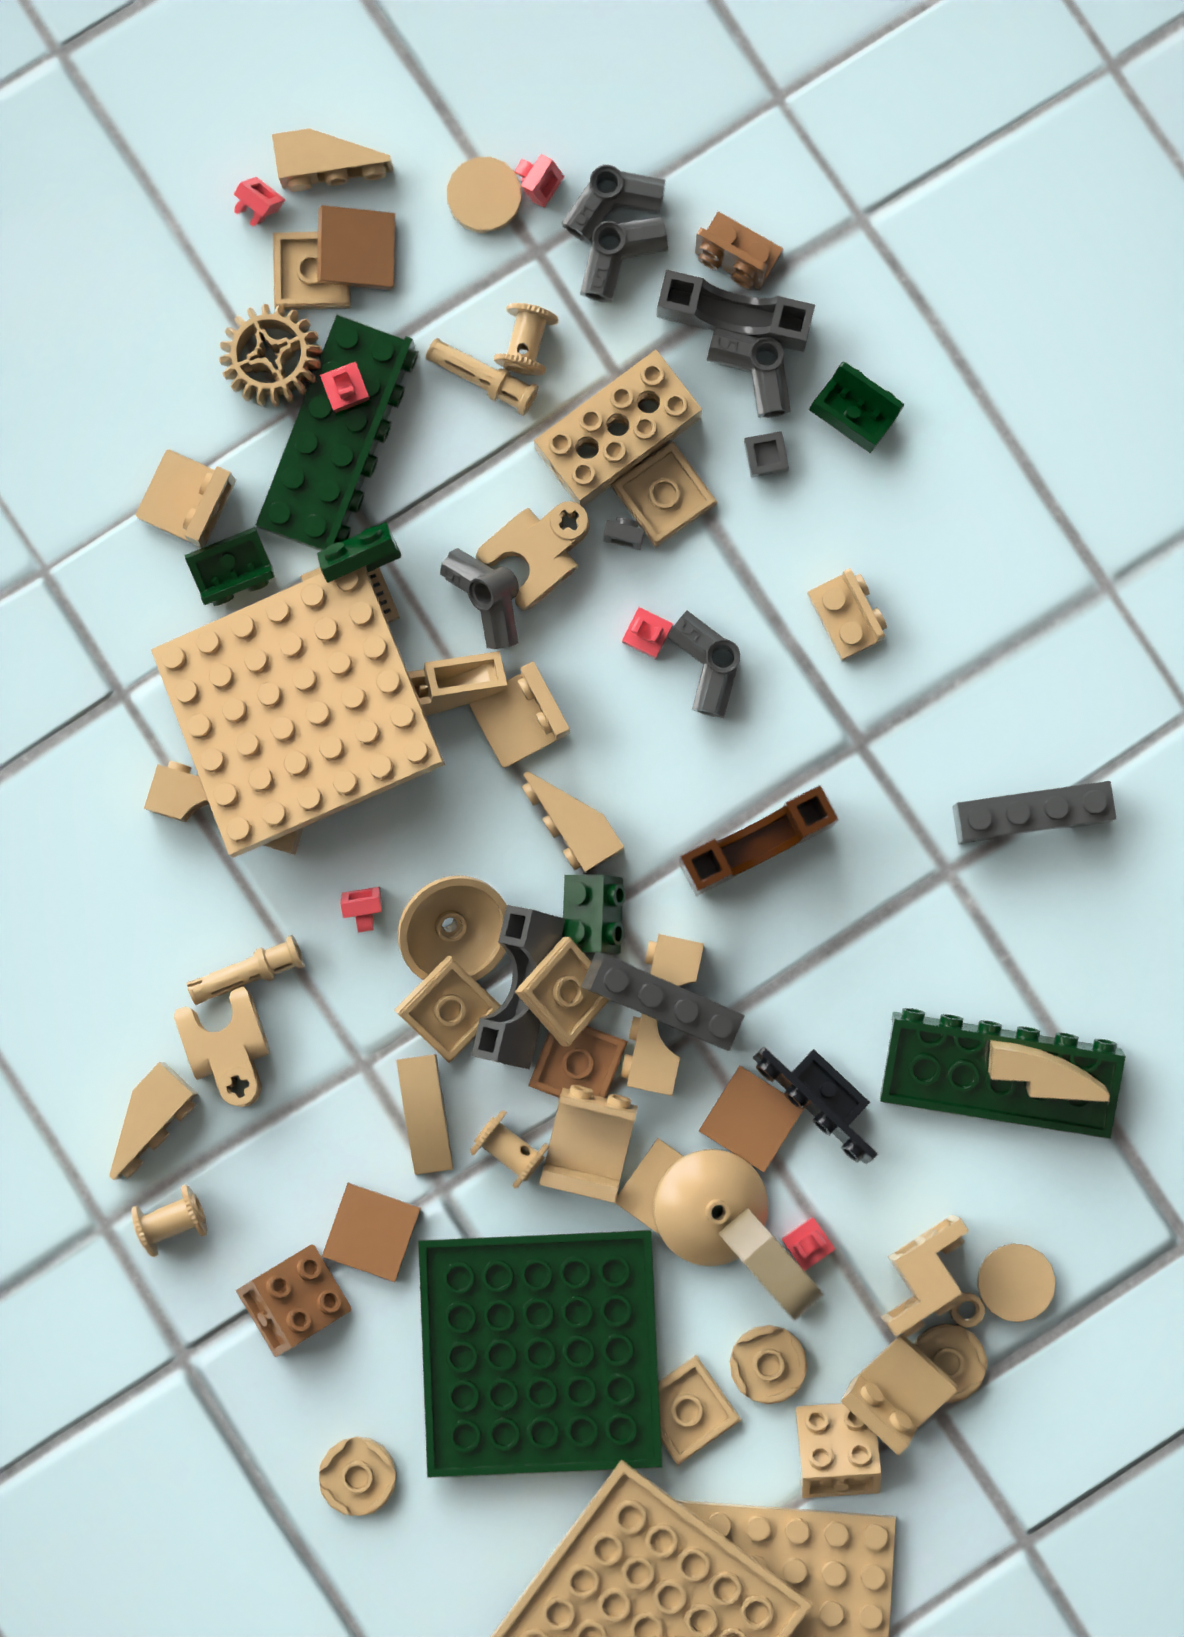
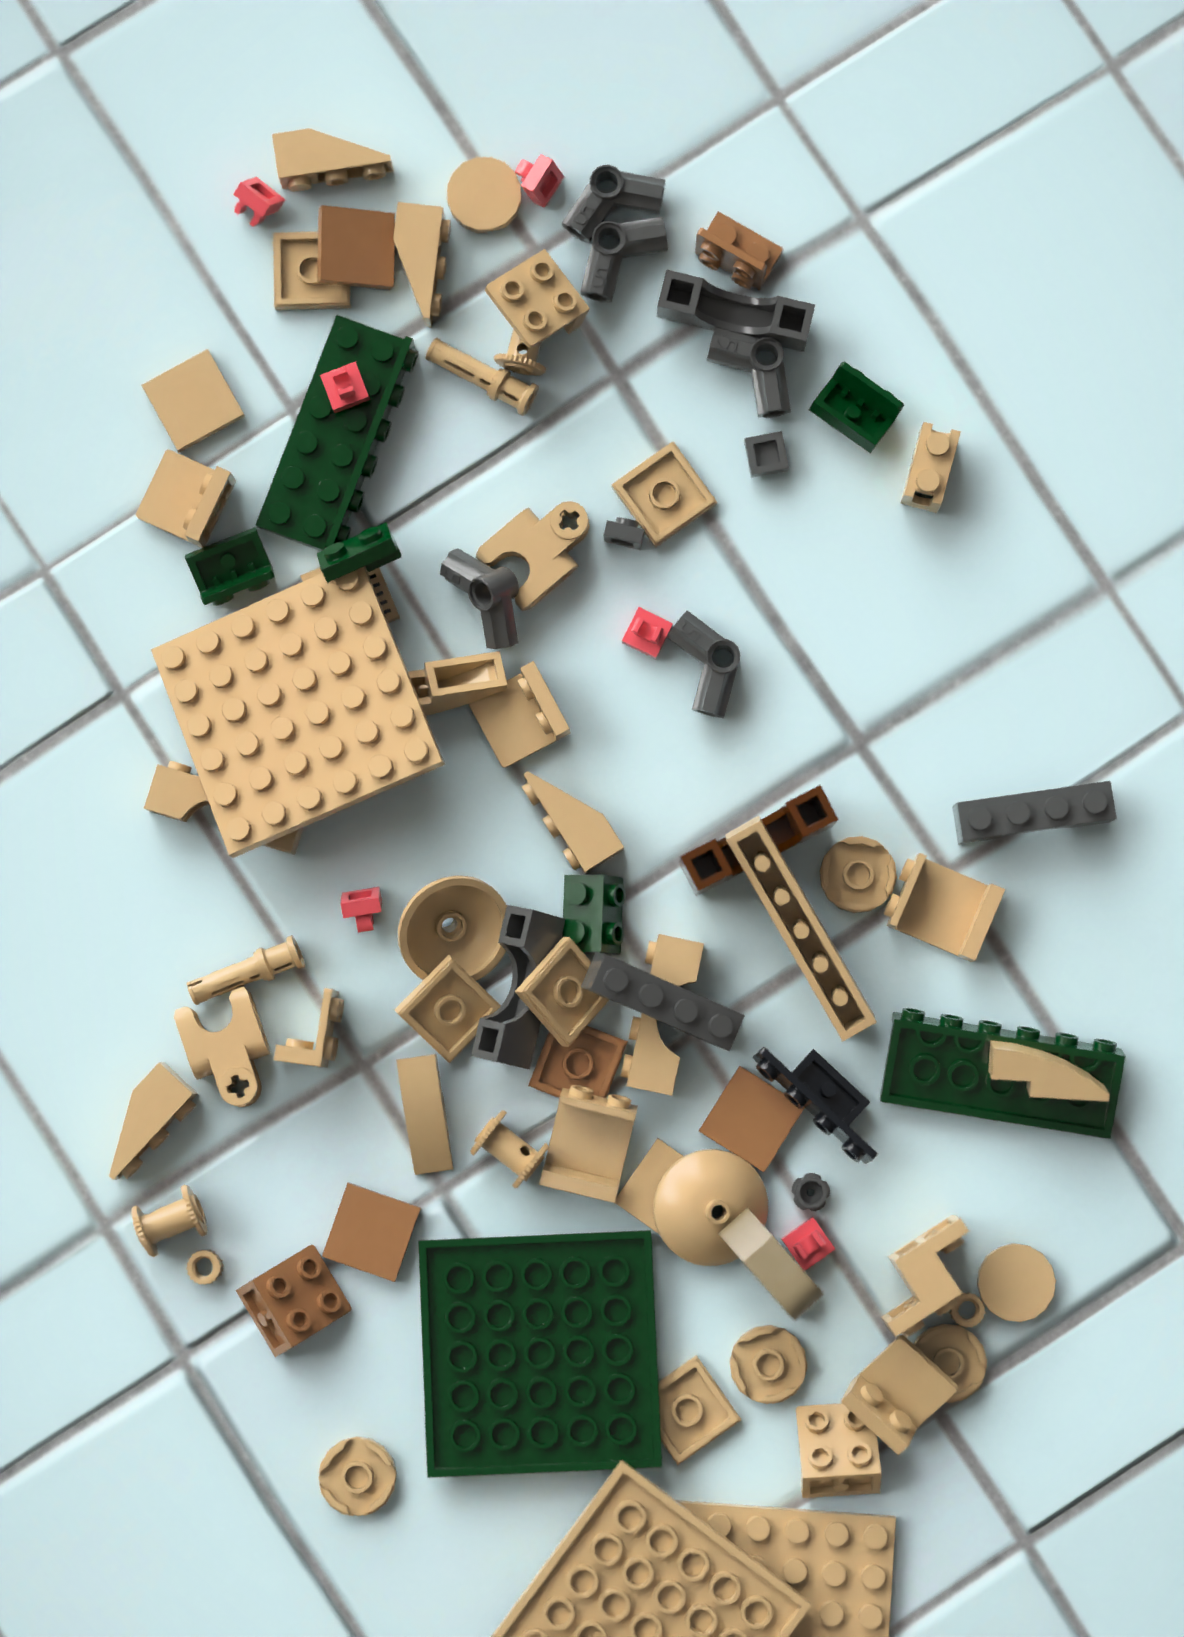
(193, 400): none -> tan tile
(194, 1273): none -> tan axle
(254, 362): tan gear -> none
(326, 1046): none -> tan bracket
(418, 242): none -> tan slope
(537, 299): none -> tan bracket
(618, 403): tan brick -> none
(800, 928): none -> tan brick
(820, 1188): none -> dark grey plate
(847, 614): tan bracket -> none
(858, 874): none -> tan tile
(930, 468): none -> tan brick
(943, 907): none -> tan panel

